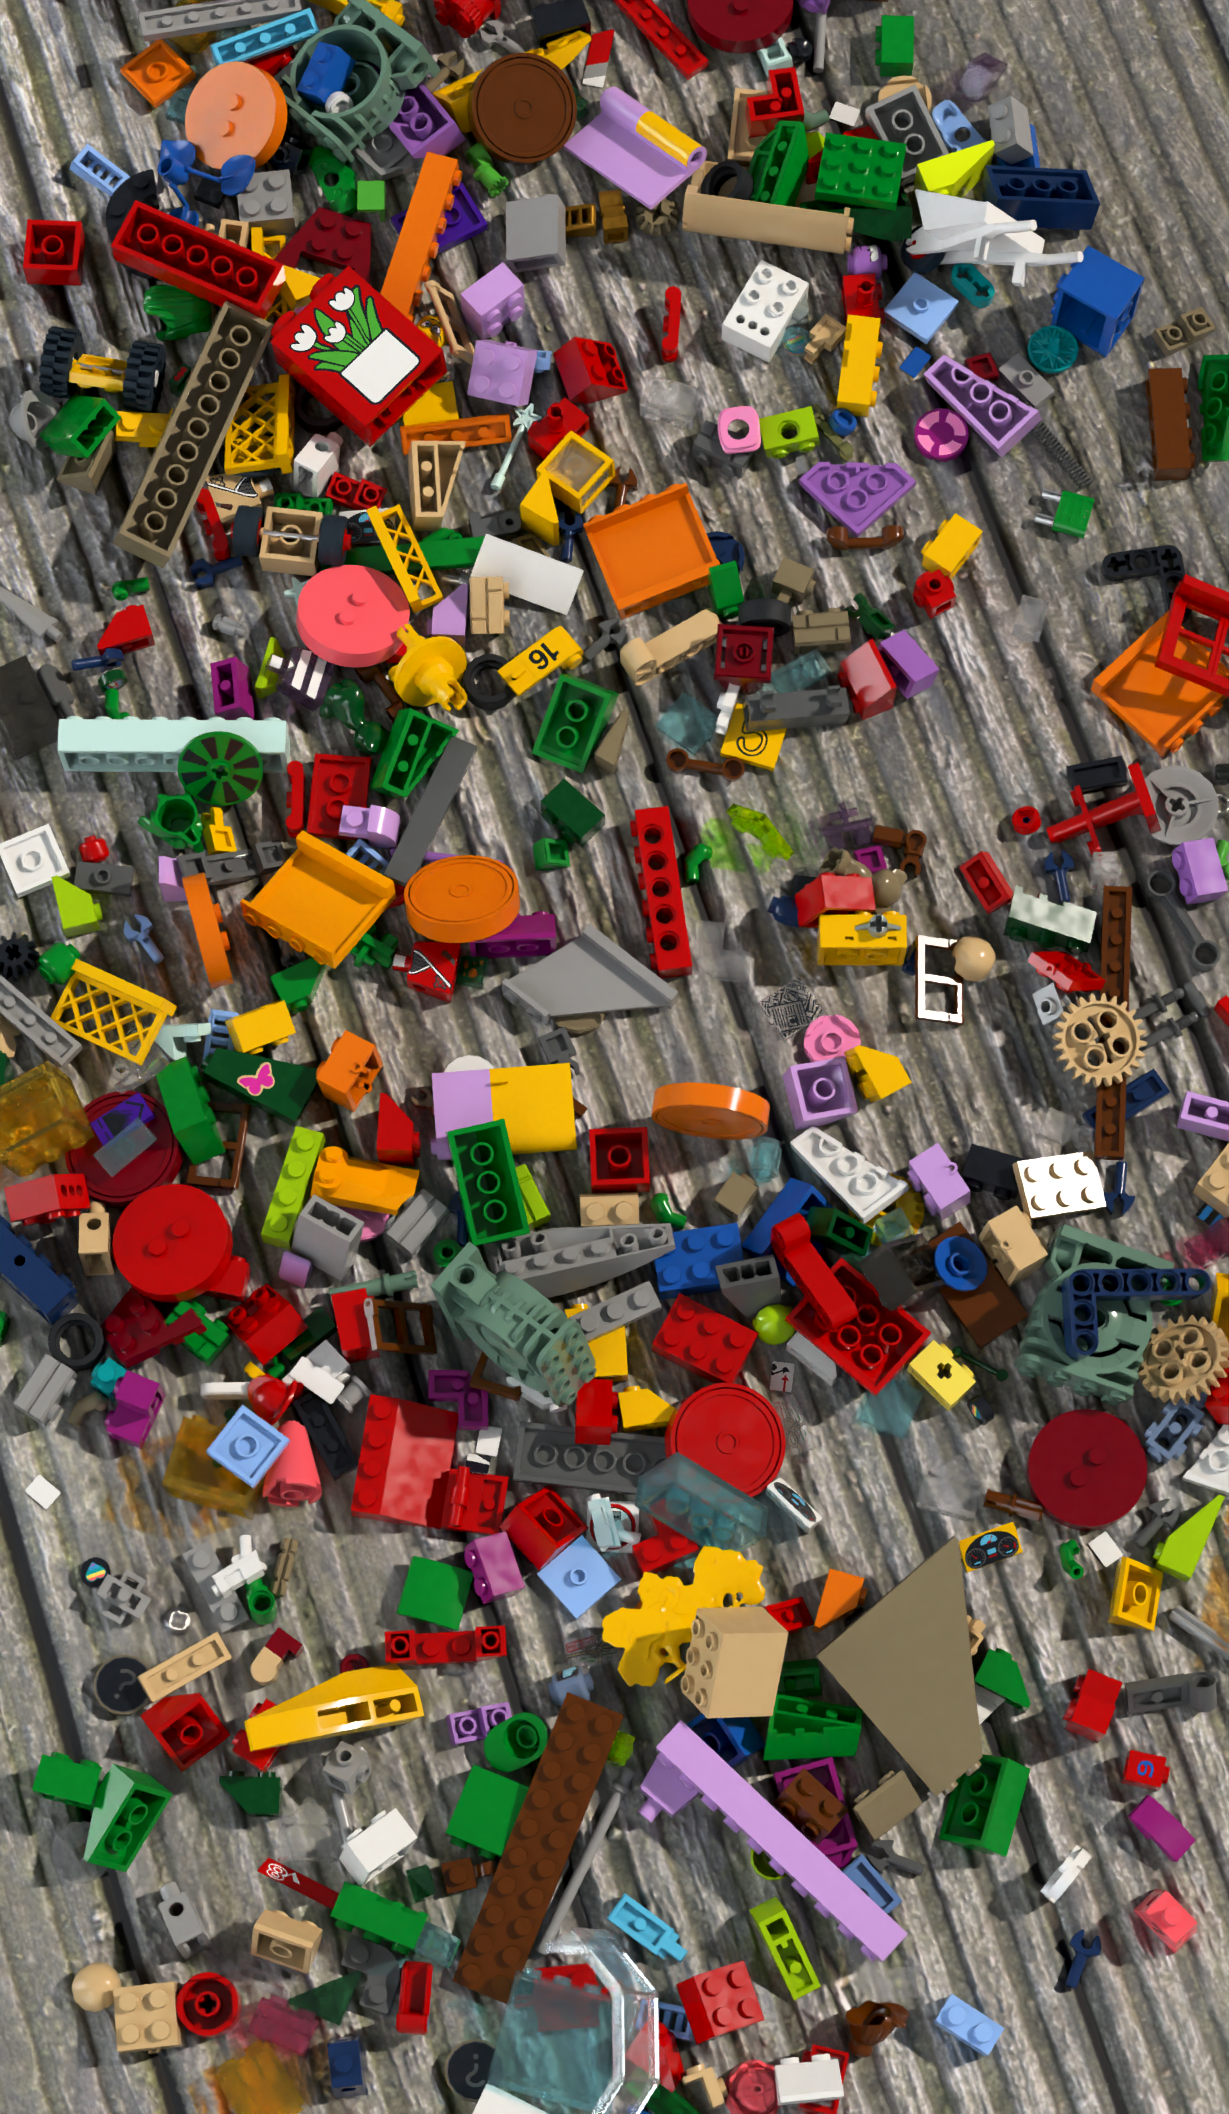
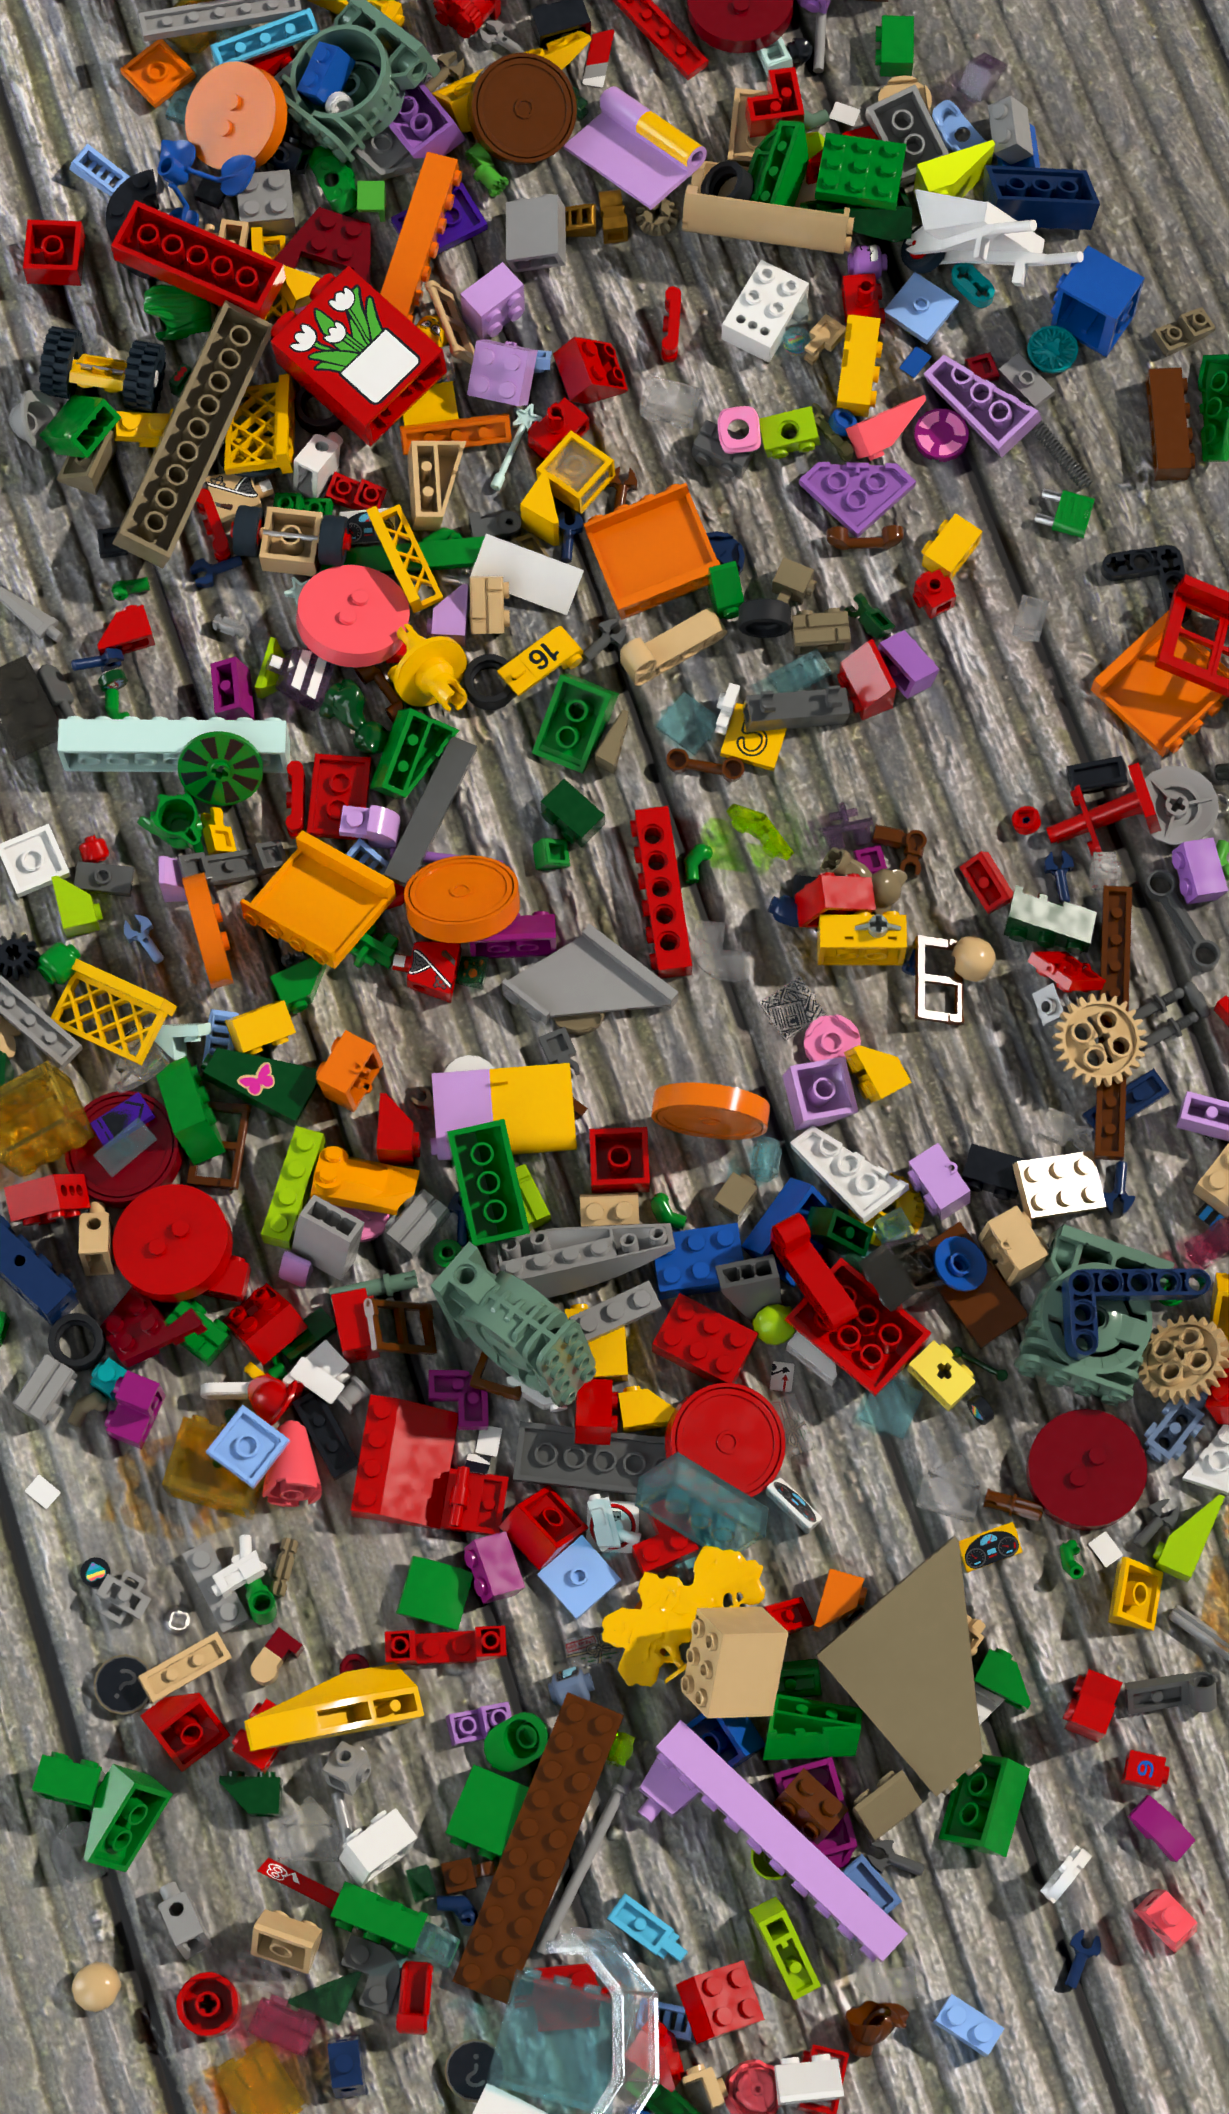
(105, 541): none -> black tile
(148, 2018): tan brick -> none
(460, 1906): none -> dark blue arm
(743, 656): dark red piece -> none
(883, 429): none -> coral slope

